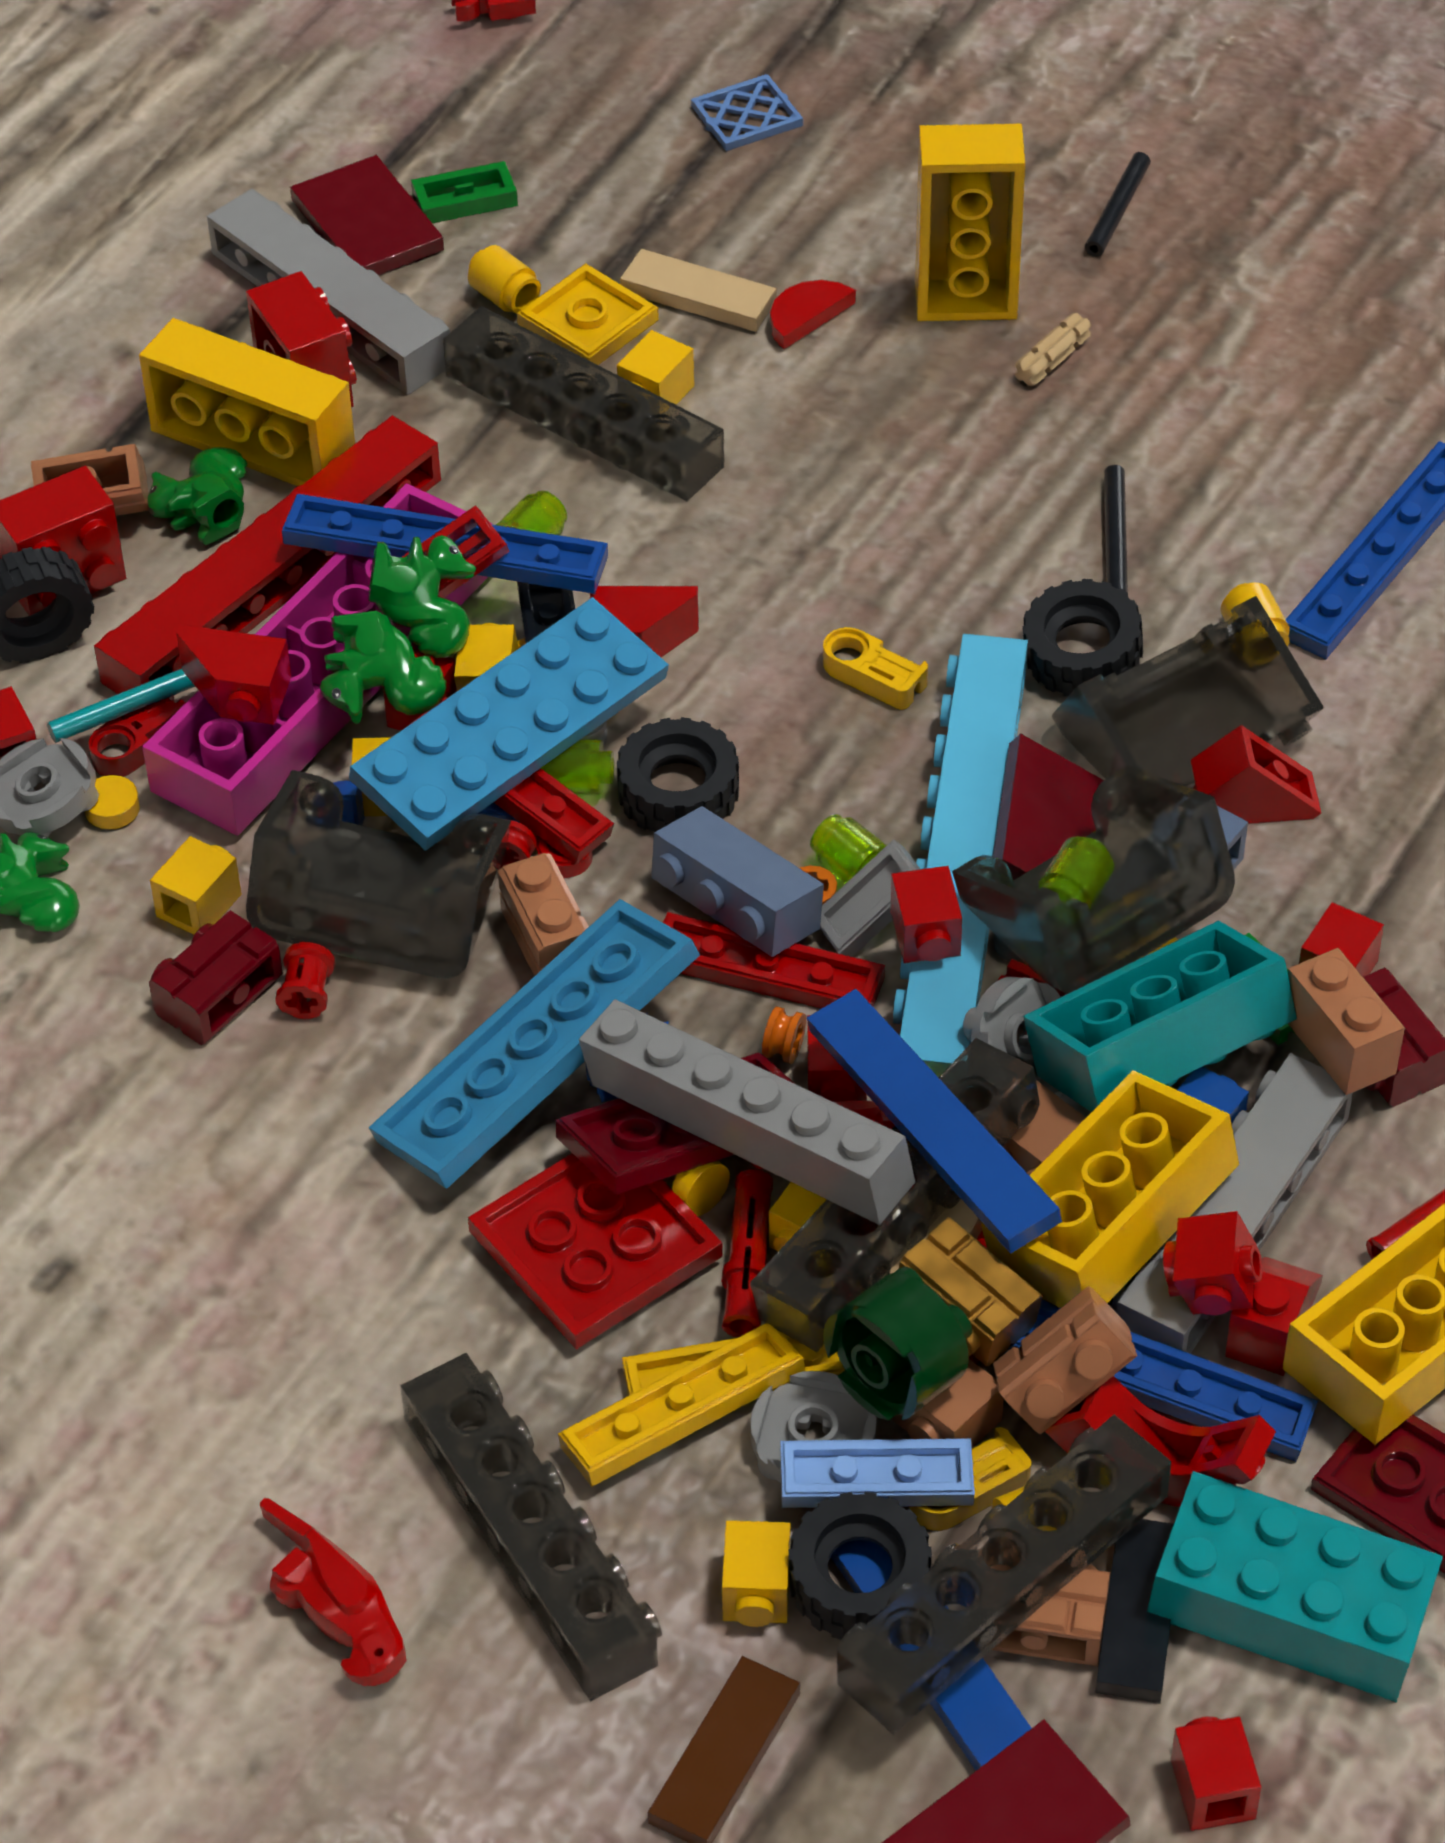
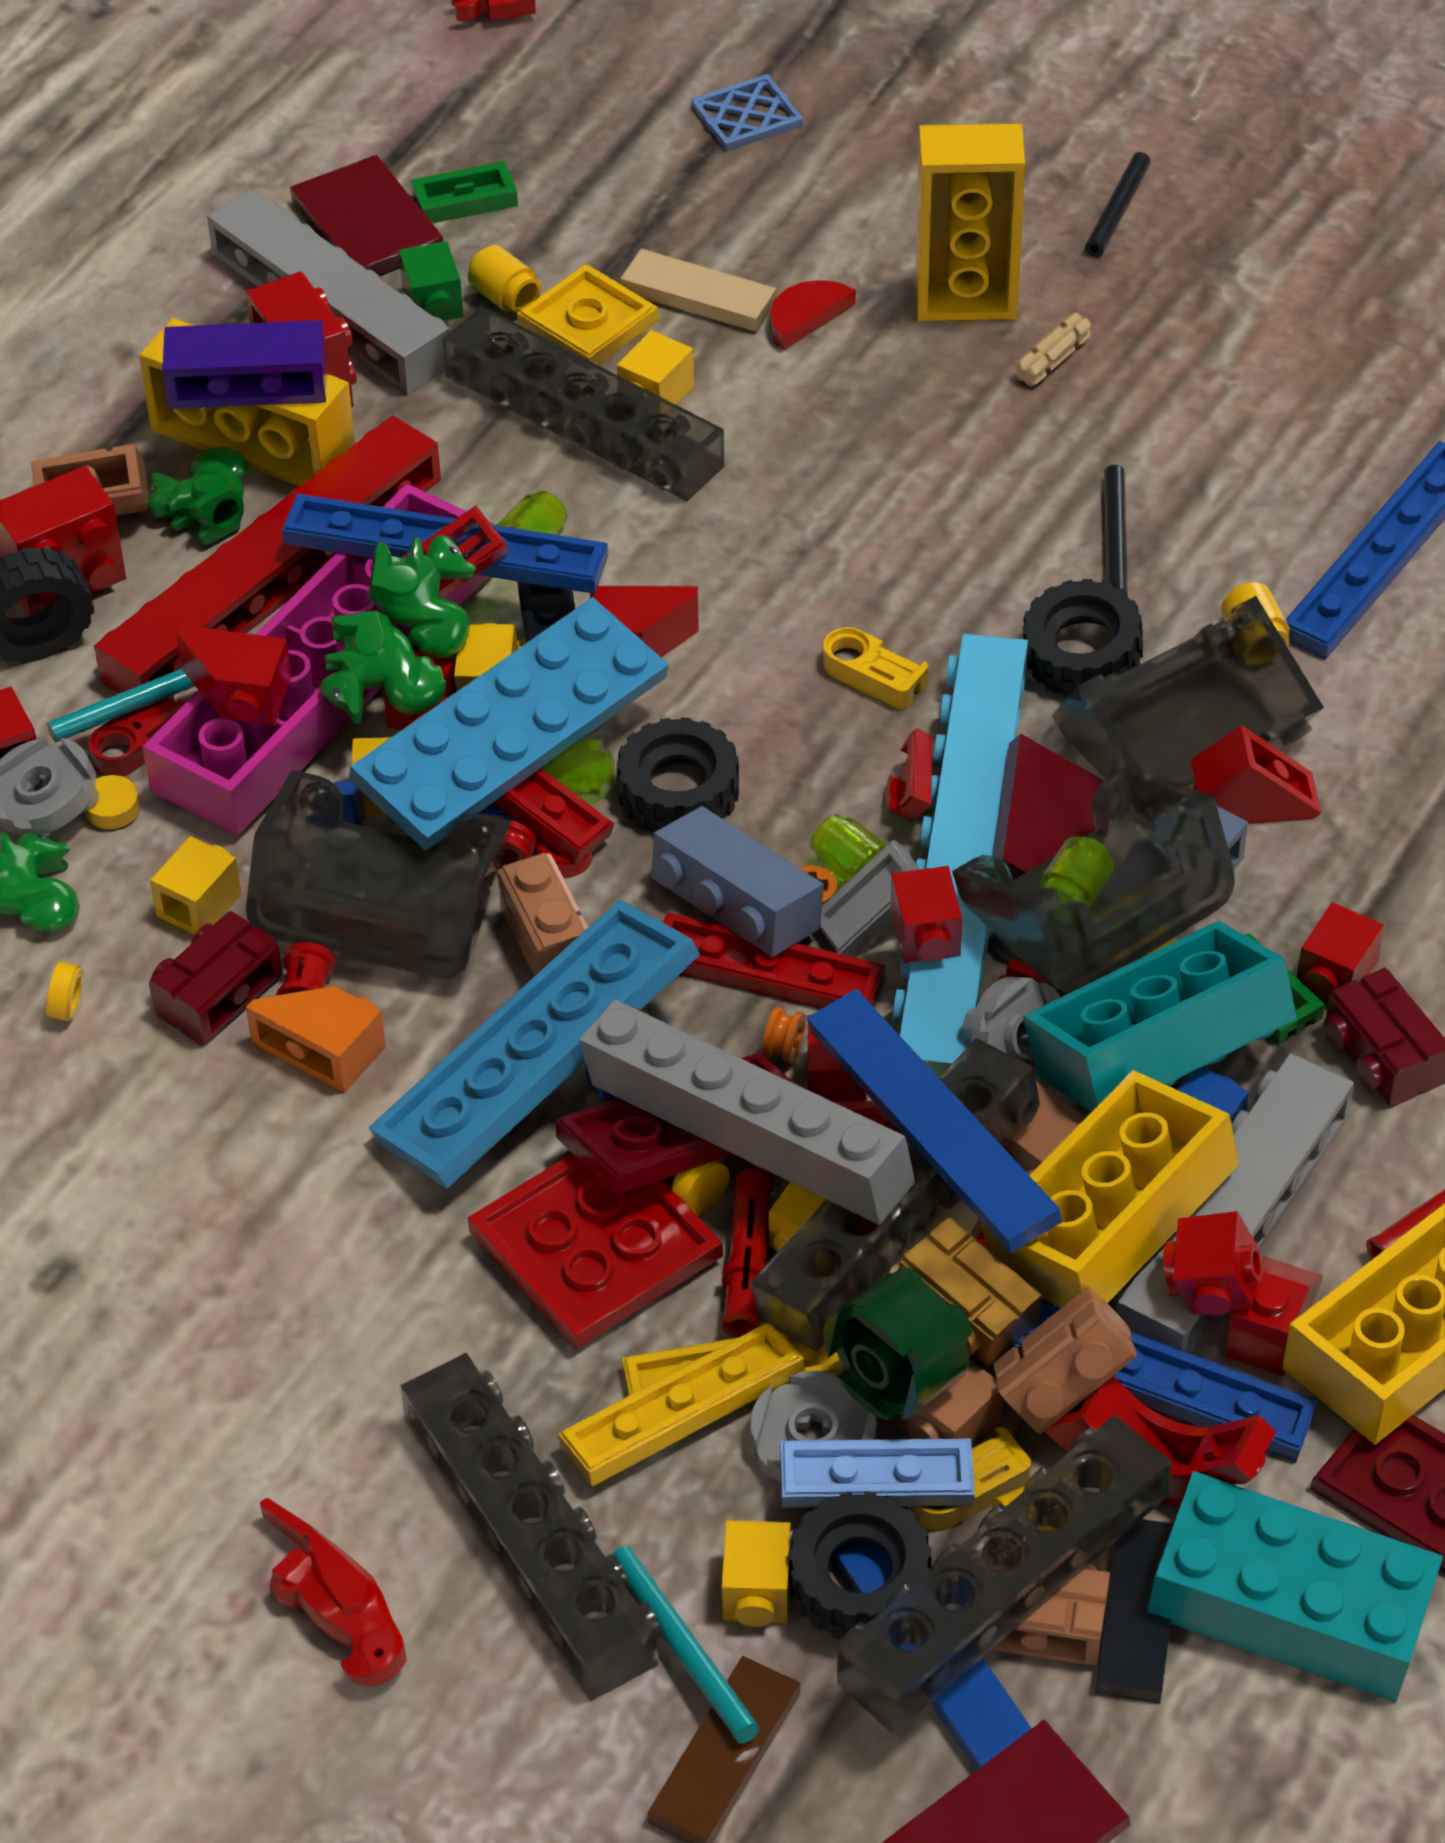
(64, 991): none -> yellow tile
(244, 364): none -> dark purple brick
(319, 1032): none -> orange slope
(432, 280): none -> green brick
(688, 1649): none -> teal bar
(911, 792): none -> red tile
(1215, 1772): red brick -> none
(1344, 1021): nougat brick -> none

